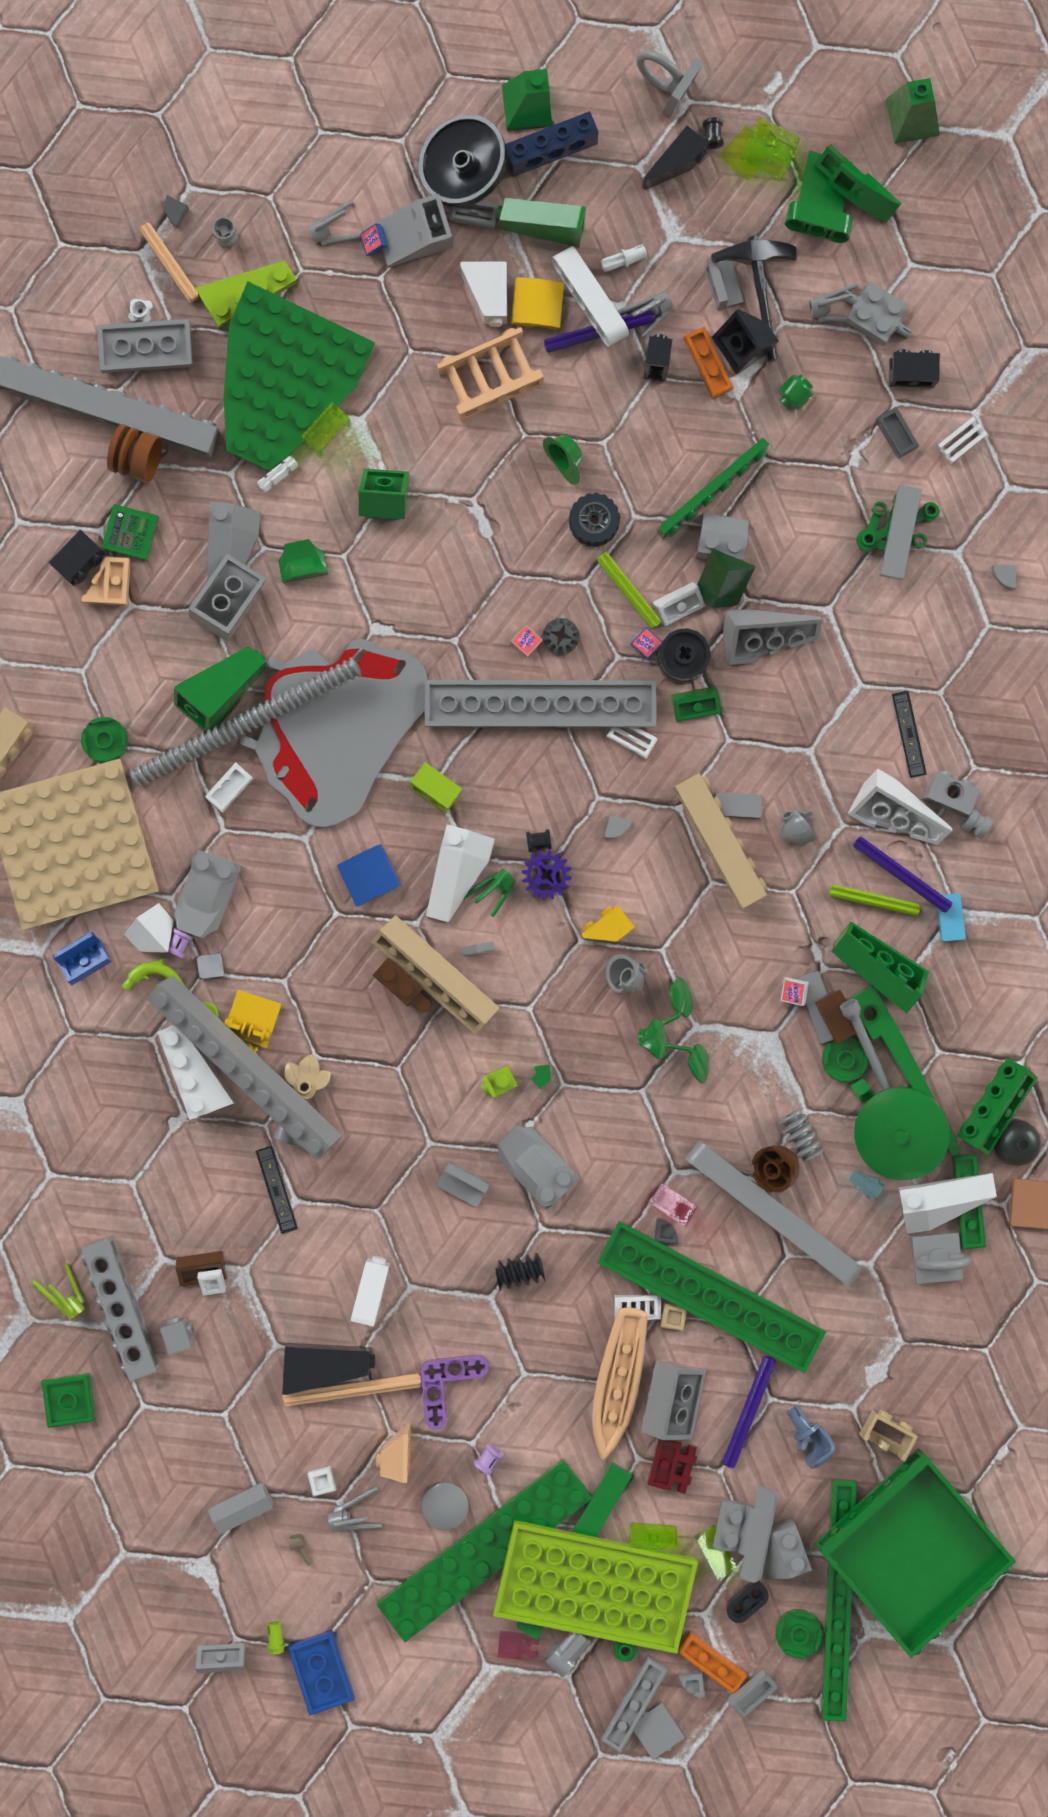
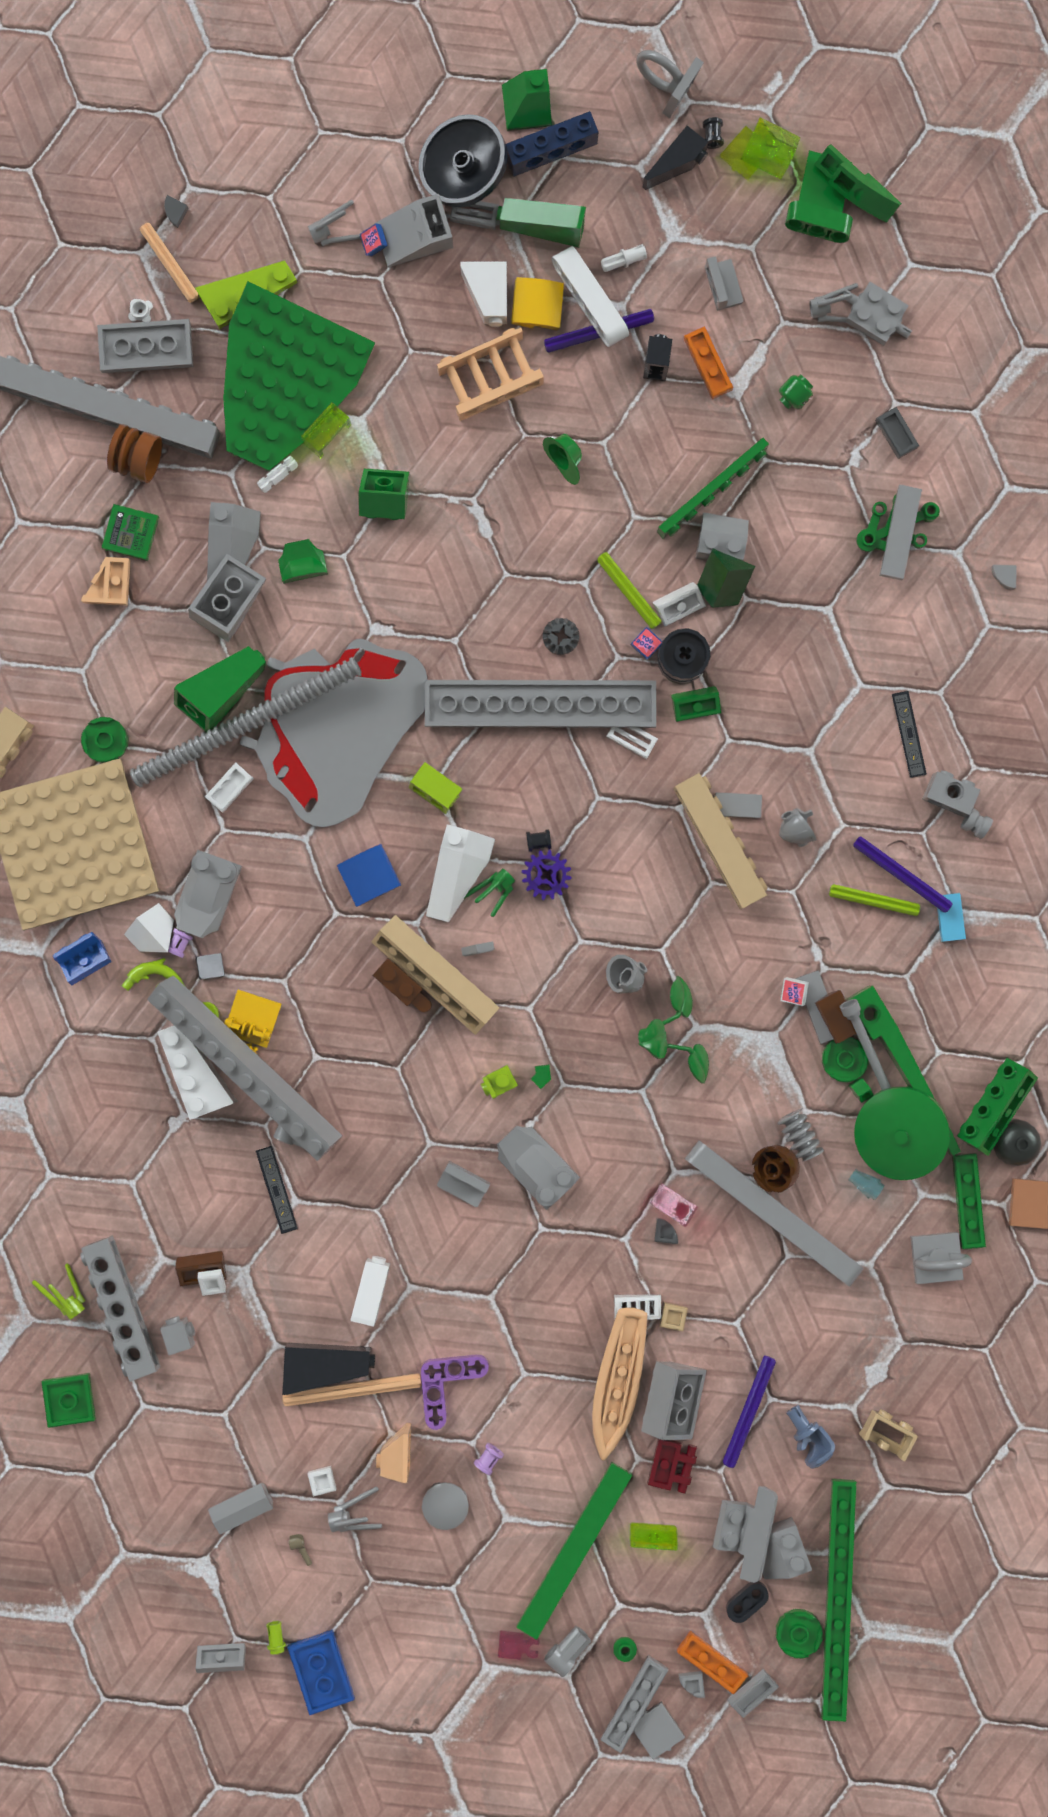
(77, 558): black brick -> none
(222, 227): light grey wheel -> none
(307, 1073): tan plate -> none
(480, 1551): green plate -> none
(519, 1271): black piece -> none
(526, 641): tile -> none
(595, 506): black wheel -> none
(595, 1587): lime plate -> none
(610, 927): yellow slope -> none
(616, 826): light grey tile -> none
(658, 303): light grey plant -> none
(711, 1296): green plate -> none
(719, 1561): clear neon green slope -> none
(744, 340): black slope -> none
(754, 253): black piece -> none
(758, 633): light grey wedge -> none
(881, 966): green wedge -> none
(891, 805): white wedge -> none
(913, 111): green slope -> none
(914, 369): black brick -> none
(915, 1553): green panel -> none
(938, 1202): white wedge -> none
(976, 429): white tile -> none

